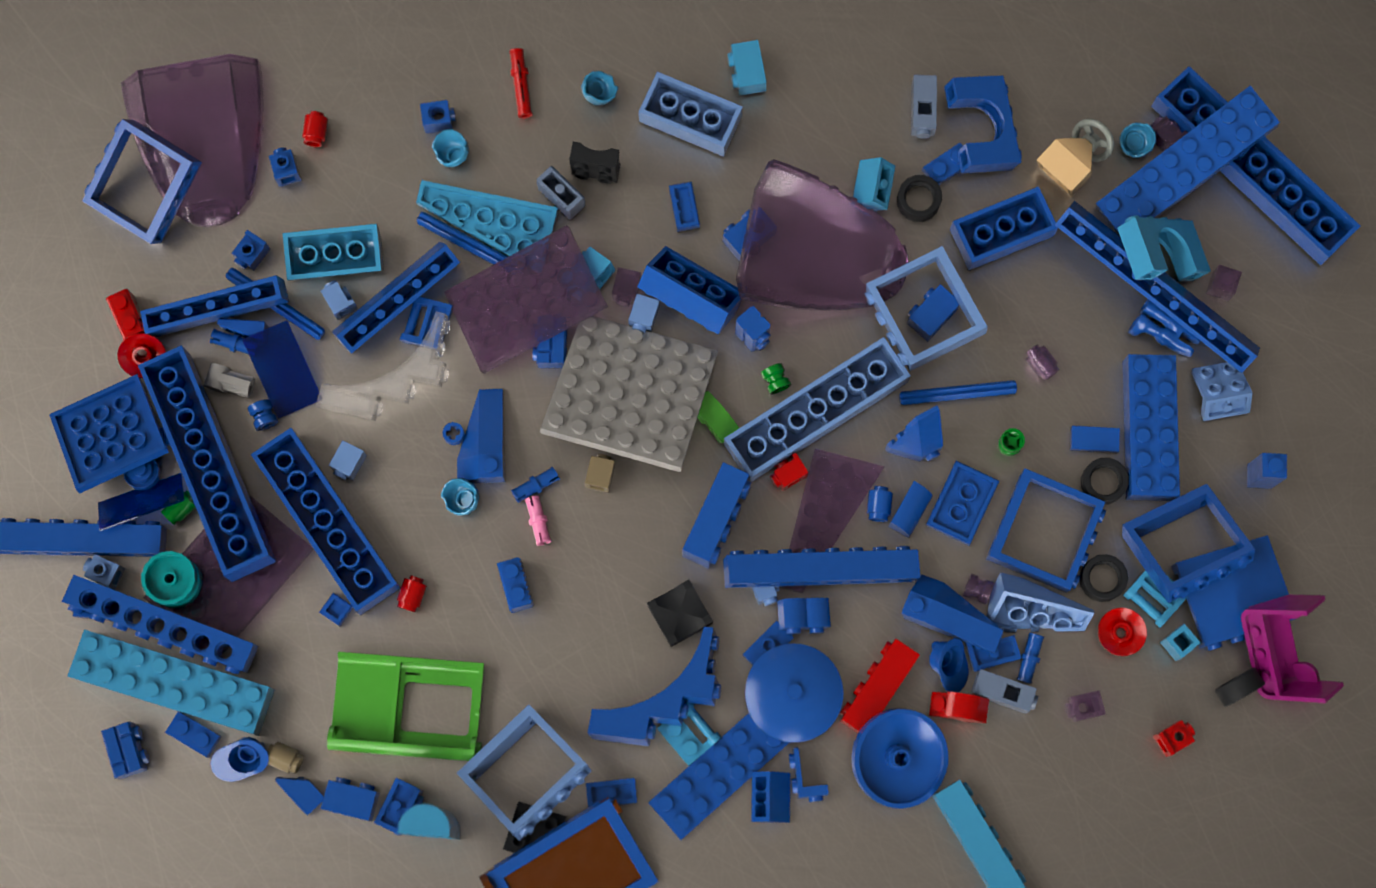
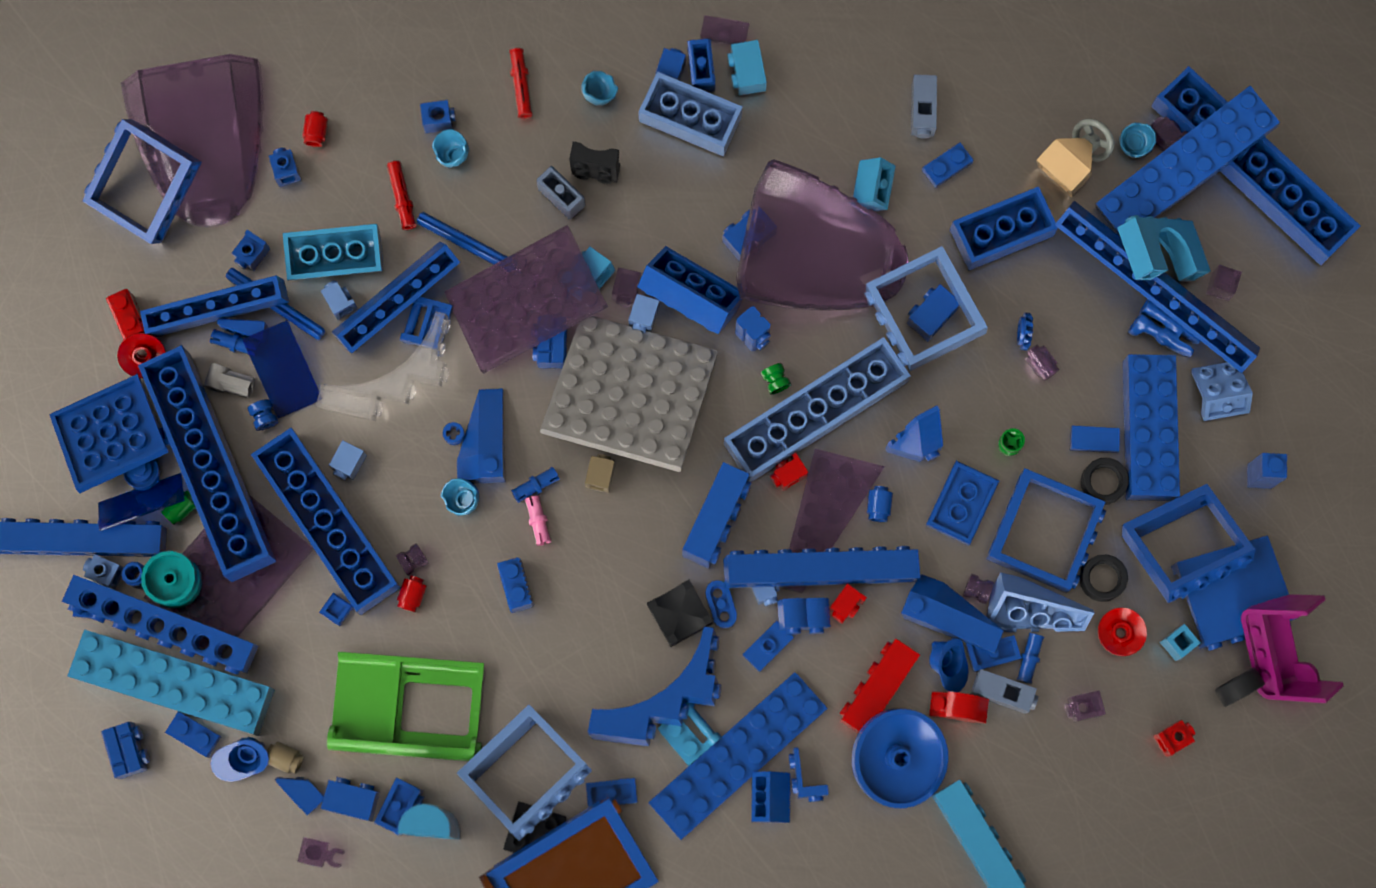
(130, 572): none -> blue brick
(315, 853): none -> clear purple plate
(403, 203): none -> red pin
(417, 557): none -> clear purple wheel
(493, 219): dark azure wing -> none
(672, 63): none -> blue brick
(684, 206): blue plate -> none
(701, 64): none -> blue brick
(716, 418): bright green slope -> none
(721, 605): none -> blue plate
(724, 30): none -> clear purple plate
(794, 693): blue dish -> none
(846, 604): none -> red brick
(911, 509): blue brick -> none
(924, 181): black tyre -> none
(958, 392): blue axle -> none
(991, 97): blue arch -> none
(1025, 331): none -> blue gear
(1148, 585): dark azure plate -> none

